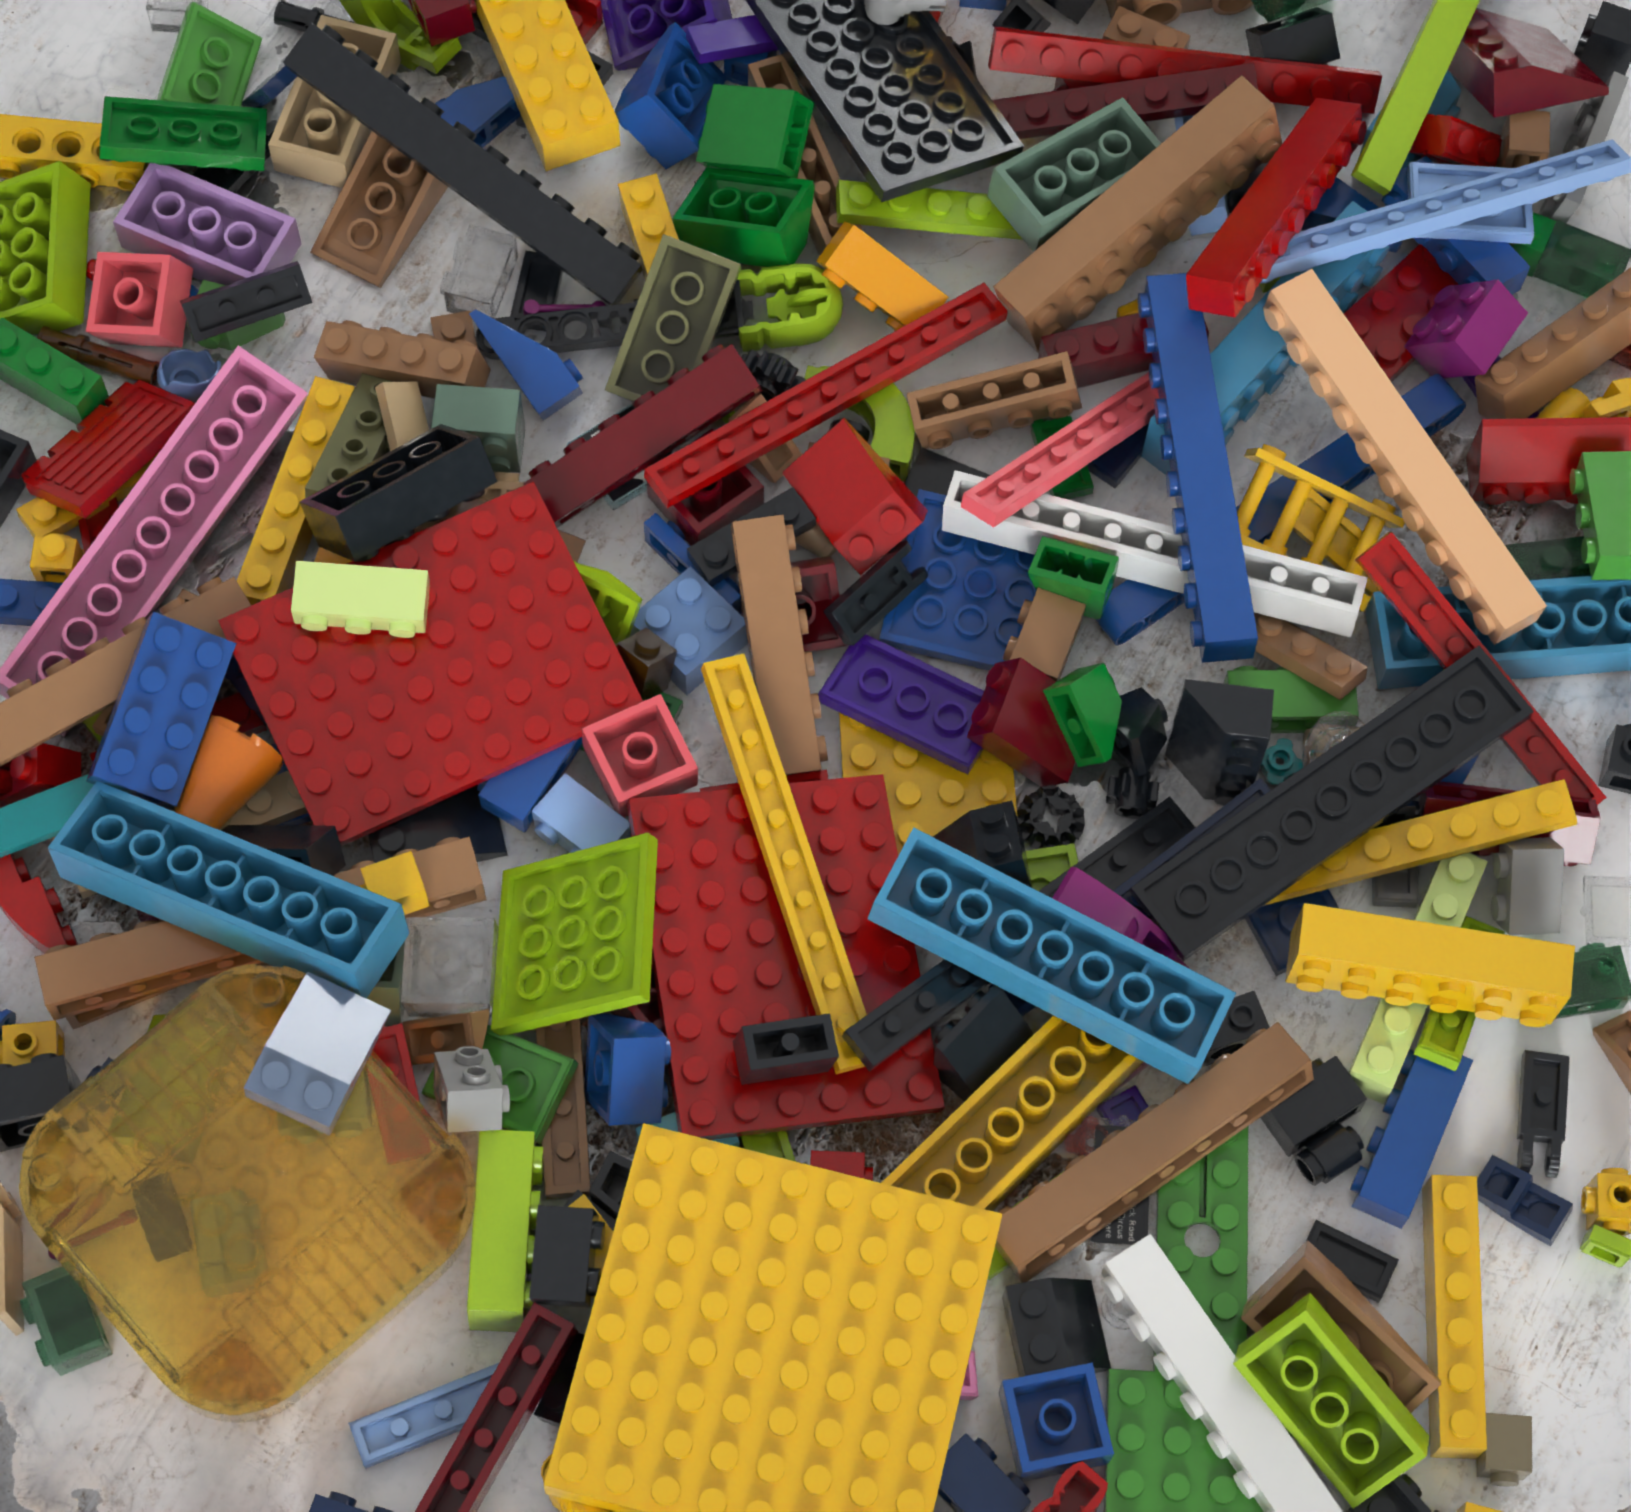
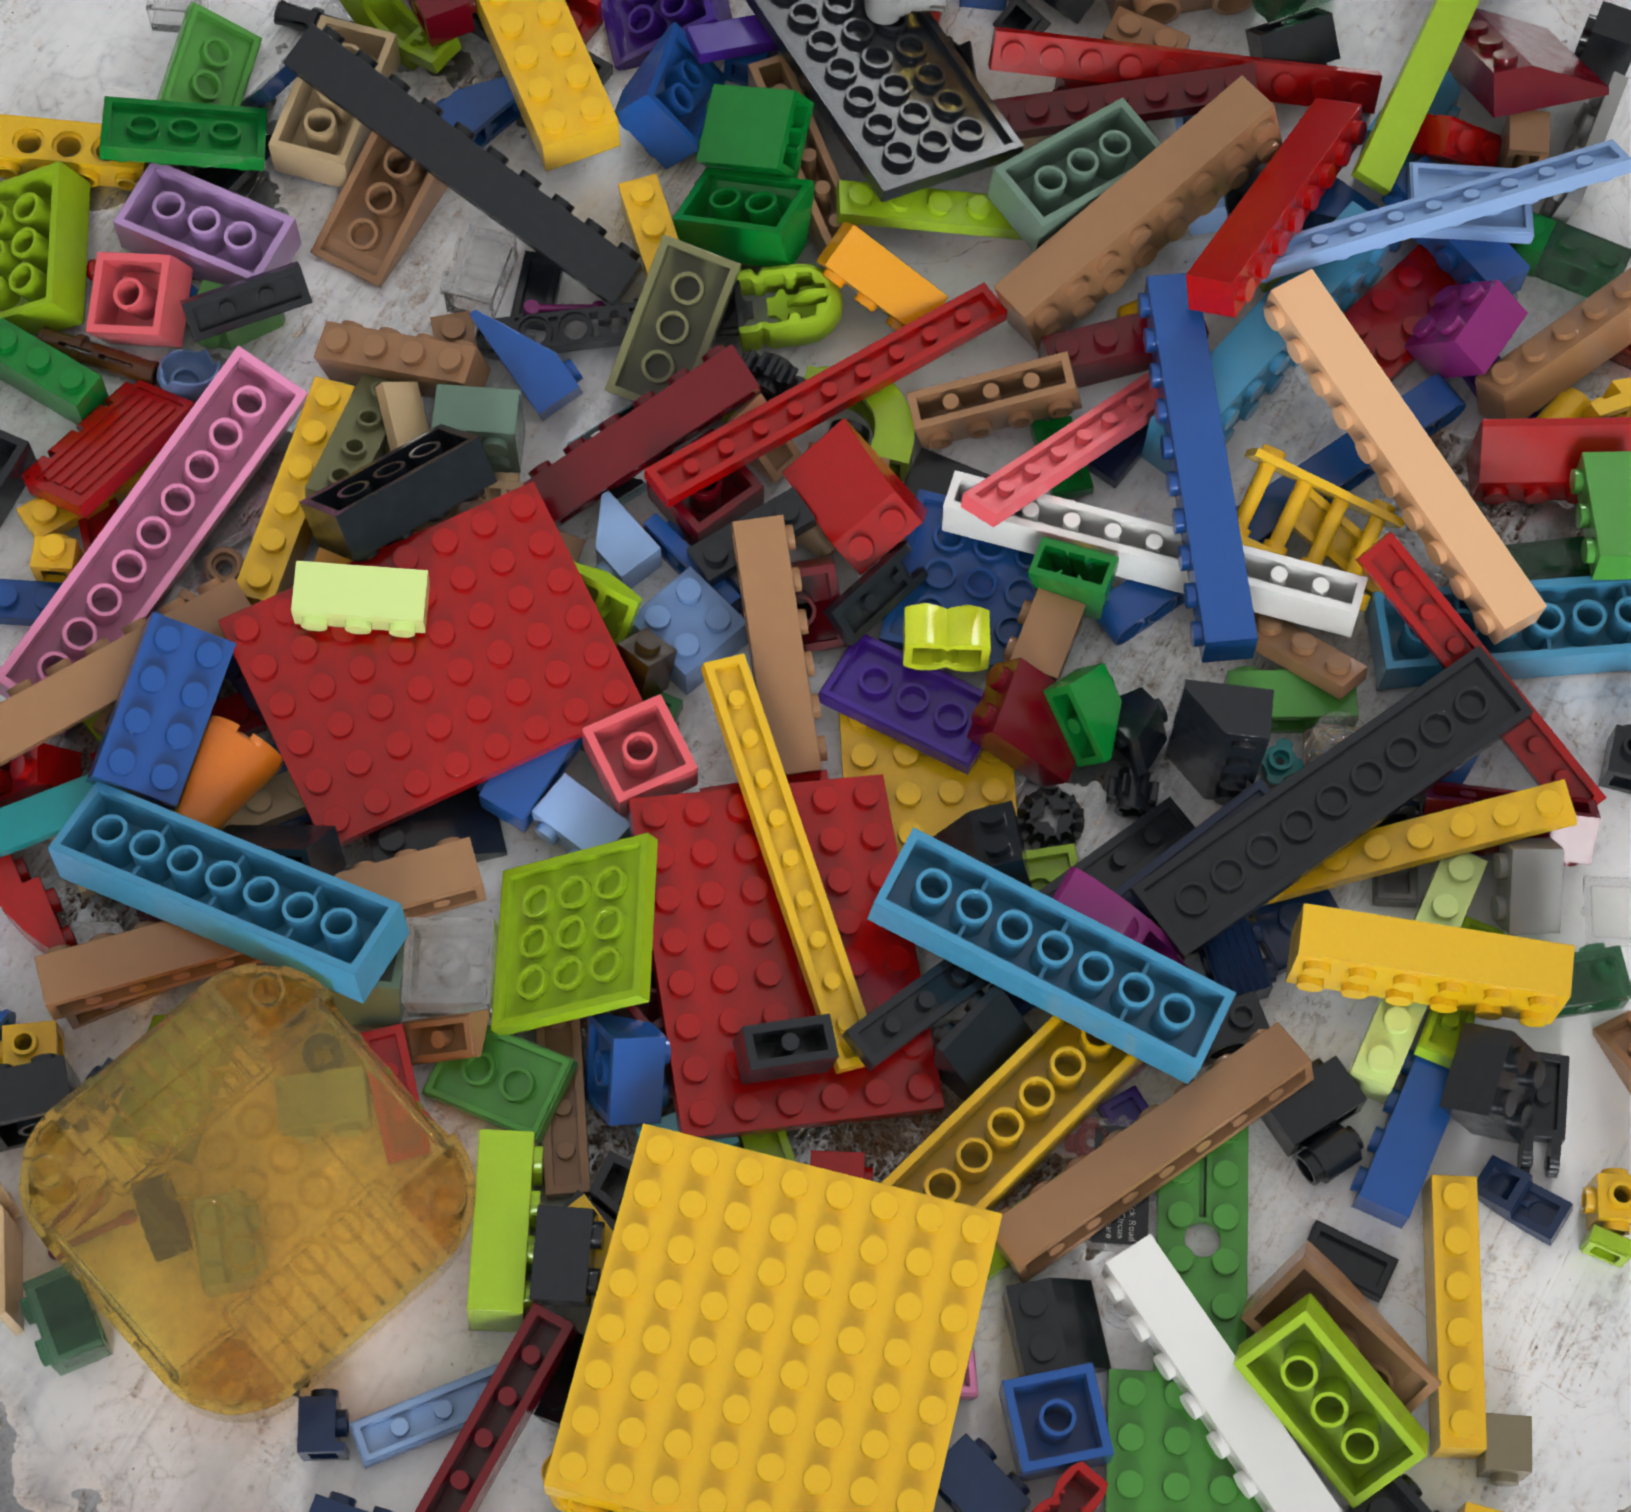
(219, 556): none -> medium nougat plate
(316, 1053): slope -> none
(322, 1426): none -> dark blue brick
(397, 880): yellow brick -> none
(469, 1090): light grey brick -> none
(623, 544): none -> light blue slope
(946, 637): none -> neon yellow brick
(1237, 961): none -> dark blue brick
(1493, 1083): none -> black brick

